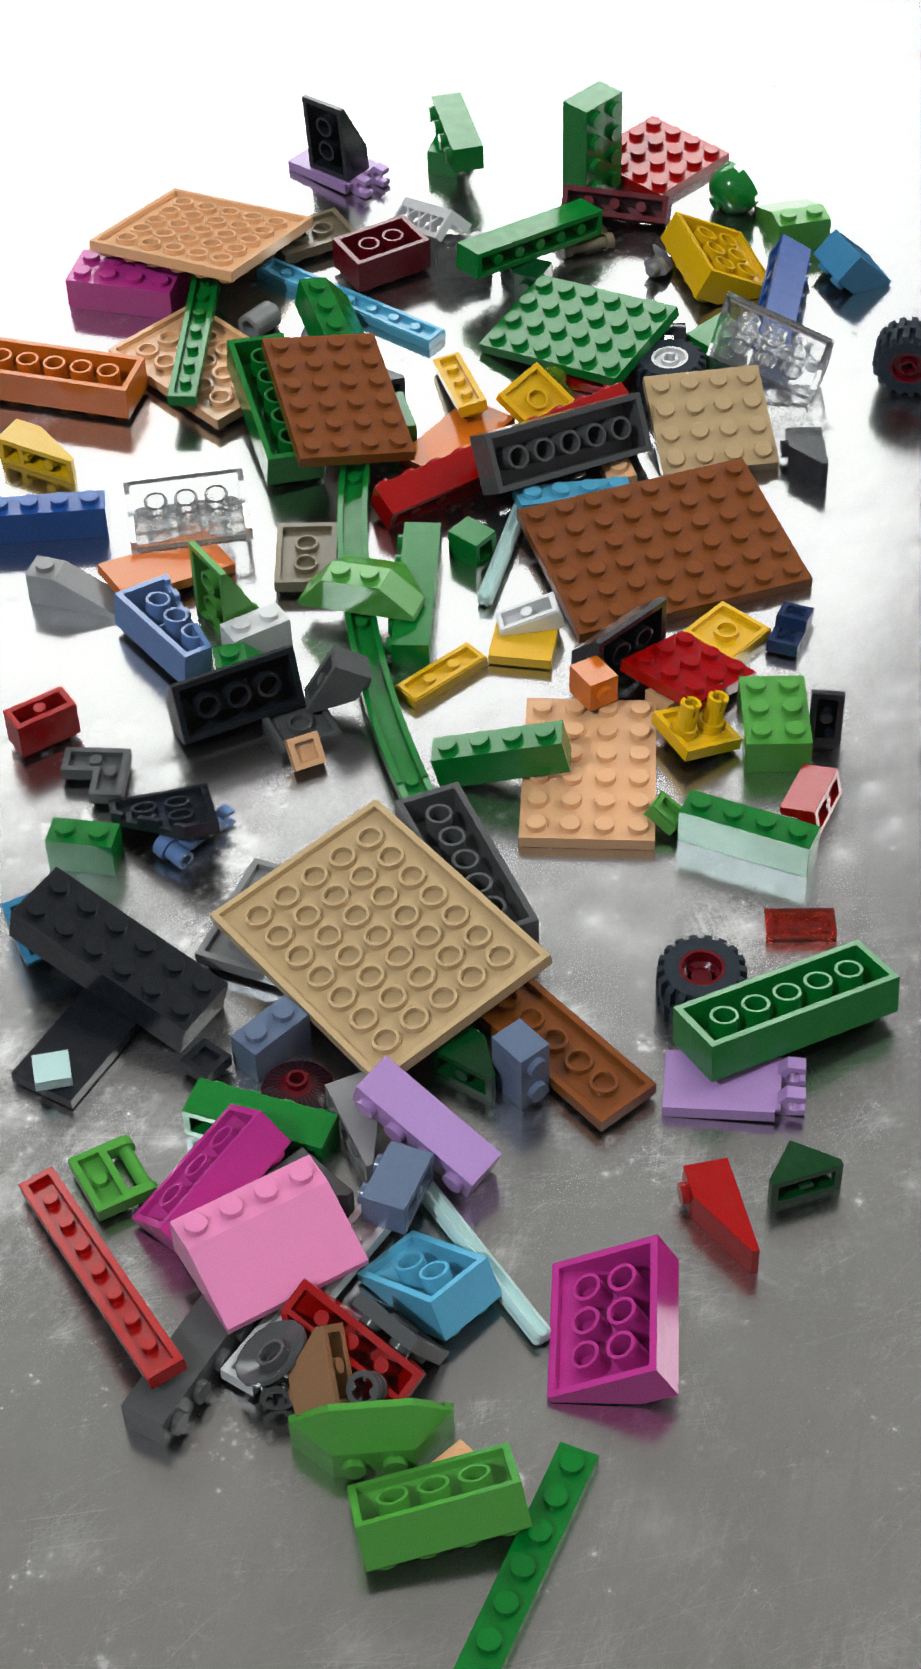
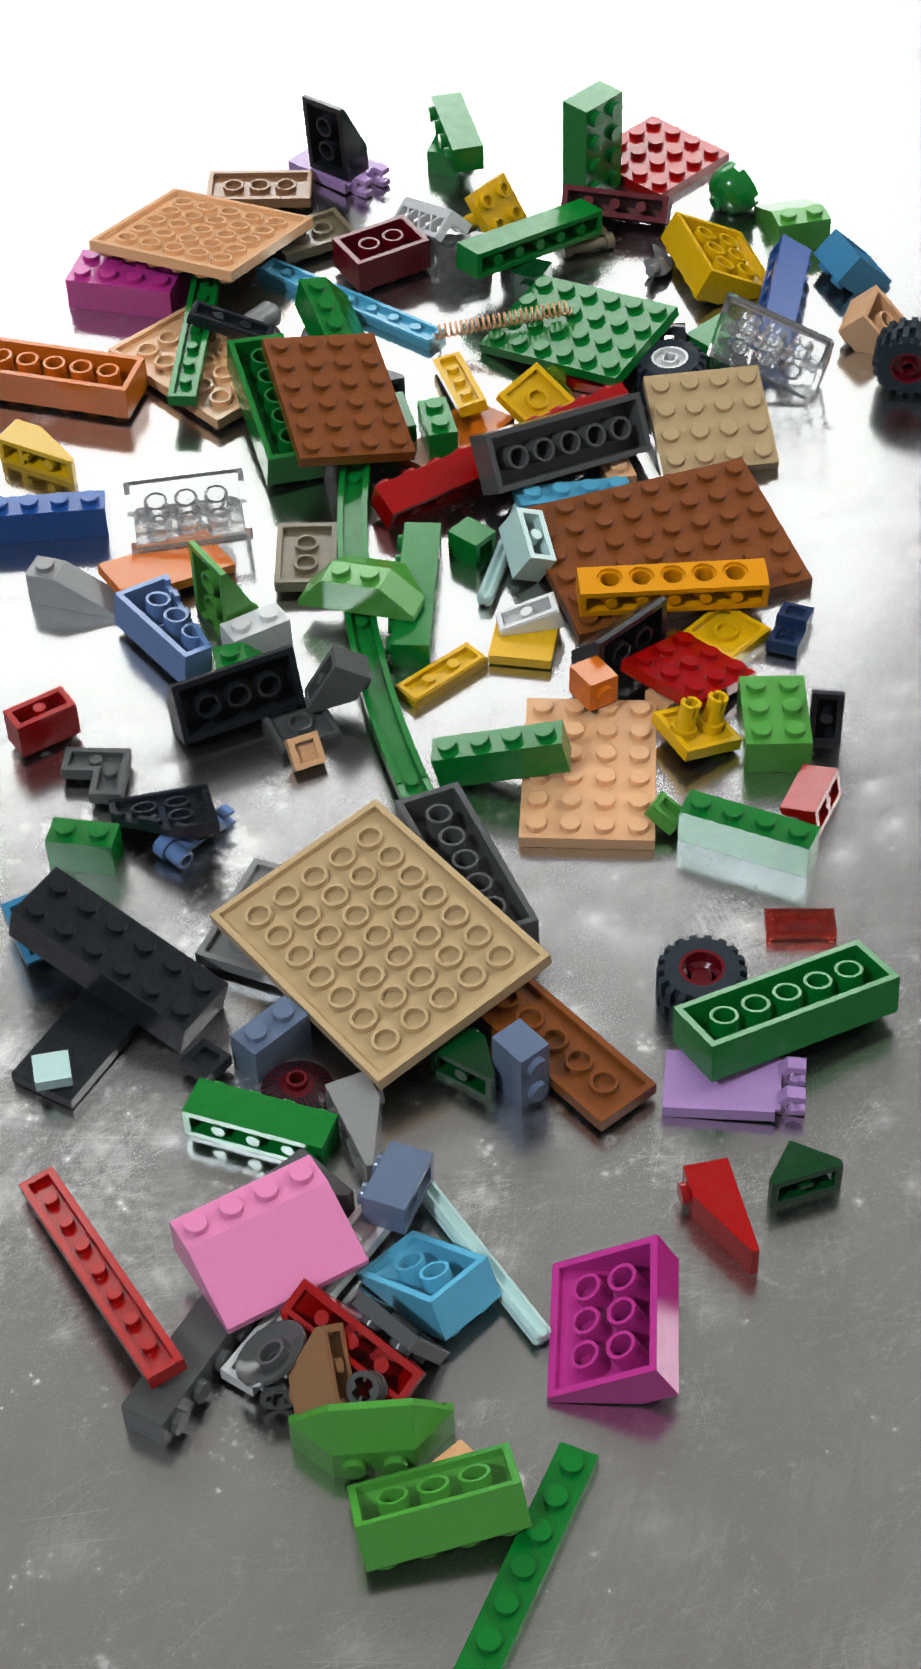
(102, 1181): bright green plate -> none
(226, 321): none -> black tile
(228, 1156): dark pink slope -> none
(264, 187): none -> medium nougat plate
(424, 1122): lavender brick -> none
(437, 427): none -> green brick
(493, 205): none -> yellow plate
(500, 324): none -> light nougat piece
(527, 544): none -> light aqua brick
(683, 584): none -> light orange brick
(806, 454): black slope -> none
(866, 318): none -> light nougat slope

